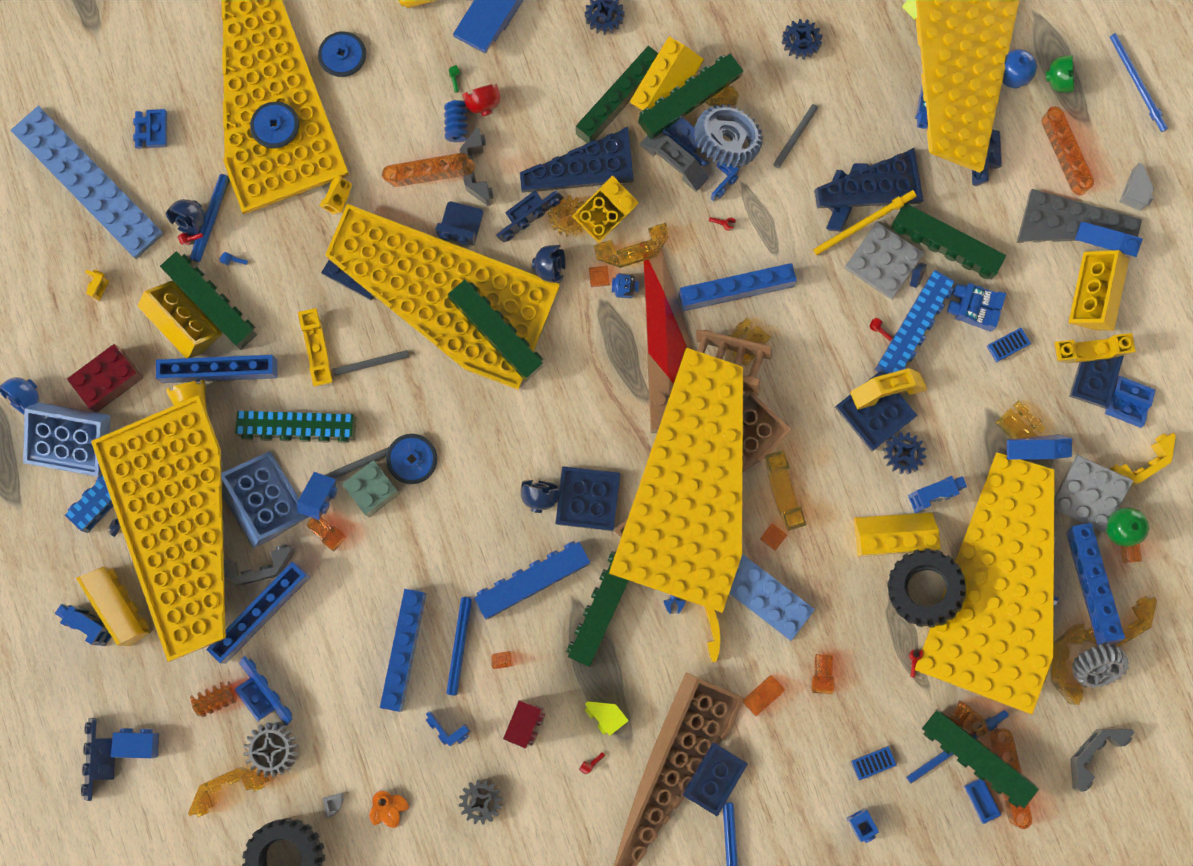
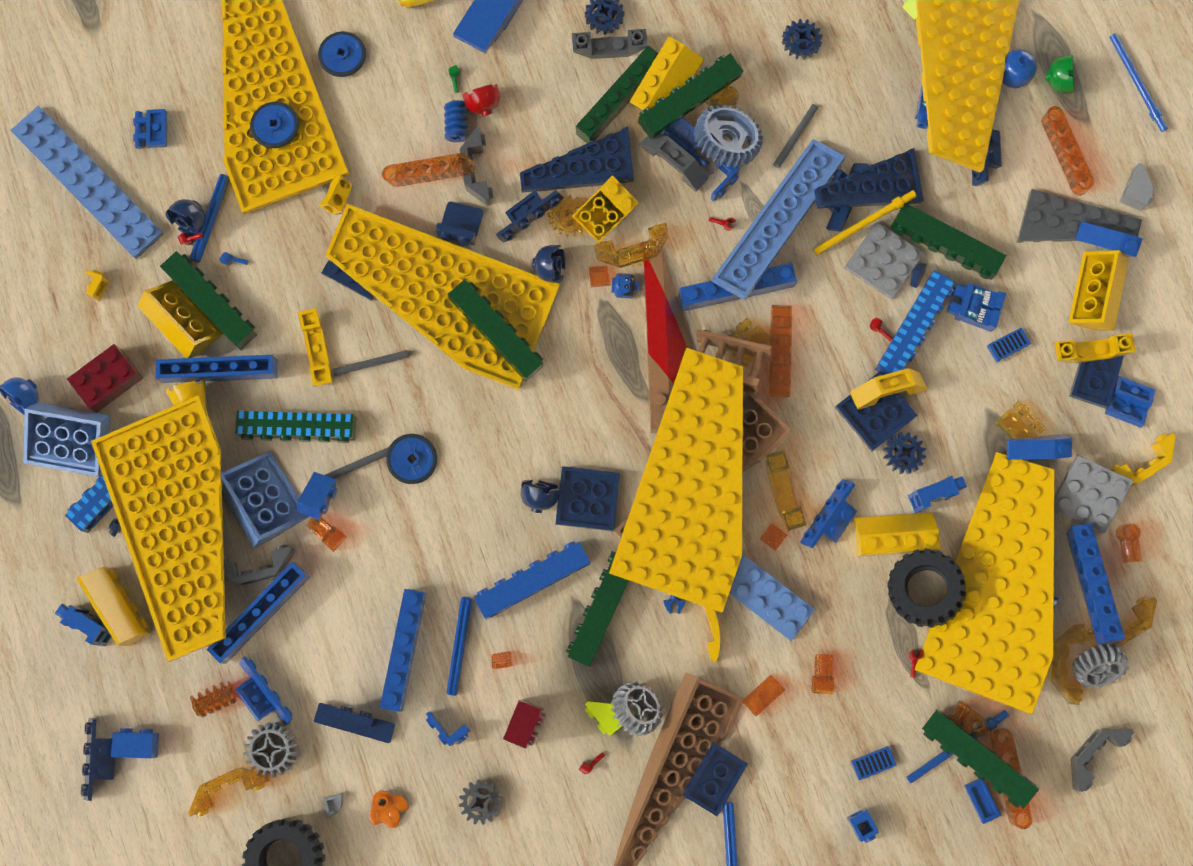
(353, 722): none -> dark blue bracket
(370, 488): sand green brick -> none
(609, 47): none -> dark grey slope
(641, 706): none -> light grey gear
(778, 220): none -> medium blue plate
(781, 350): none -> clear orange beam
(833, 517): none -> blue bracket
(1127, 527): green cylinder -> none

